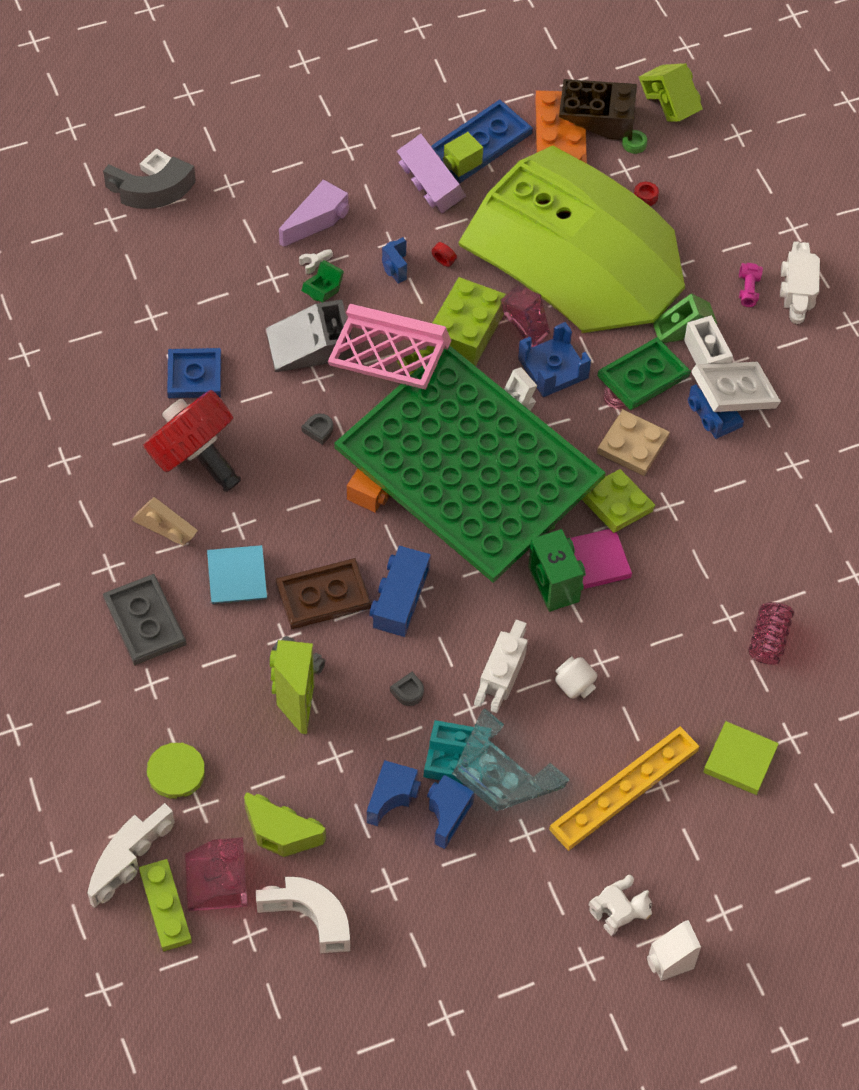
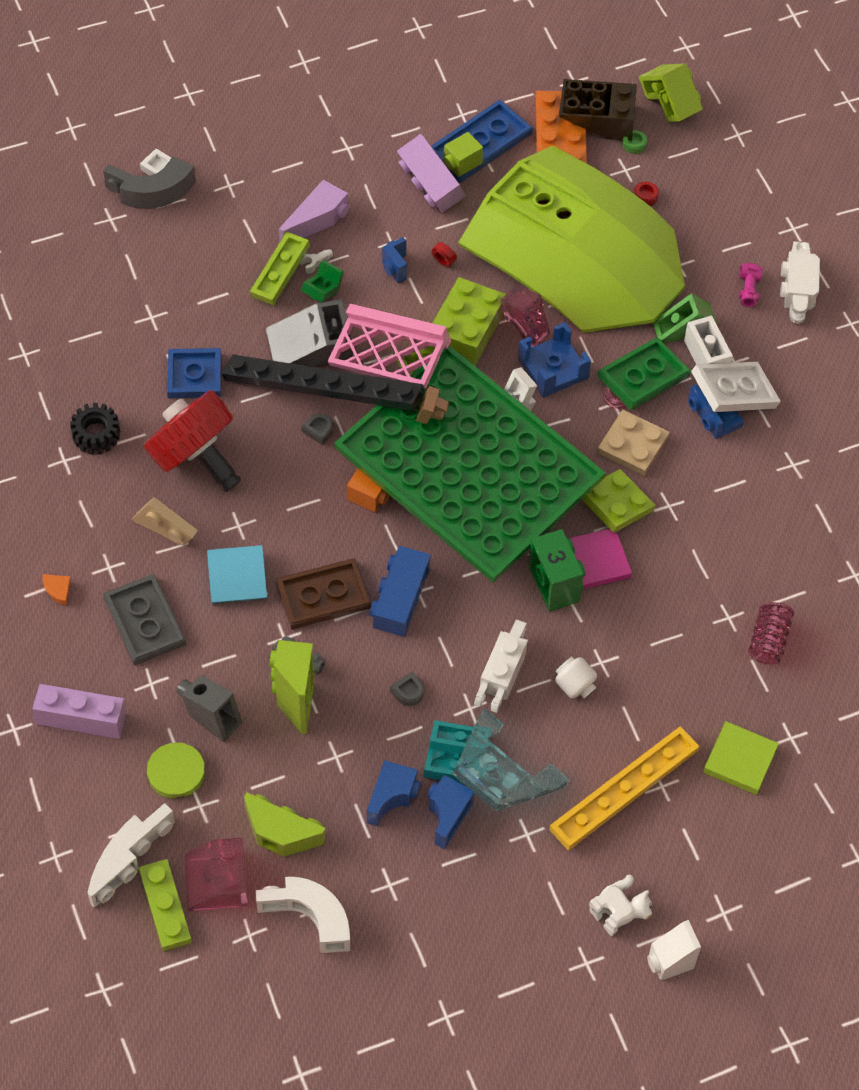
(57, 587): none -> orange tile
(79, 711): none -> lavender brick
(91, 416): none -> black tyre
(211, 706): none -> dark grey torso
(280, 268): none -> lime plate
(323, 382): none -> black plate
(431, 406): none -> medium nougat tile

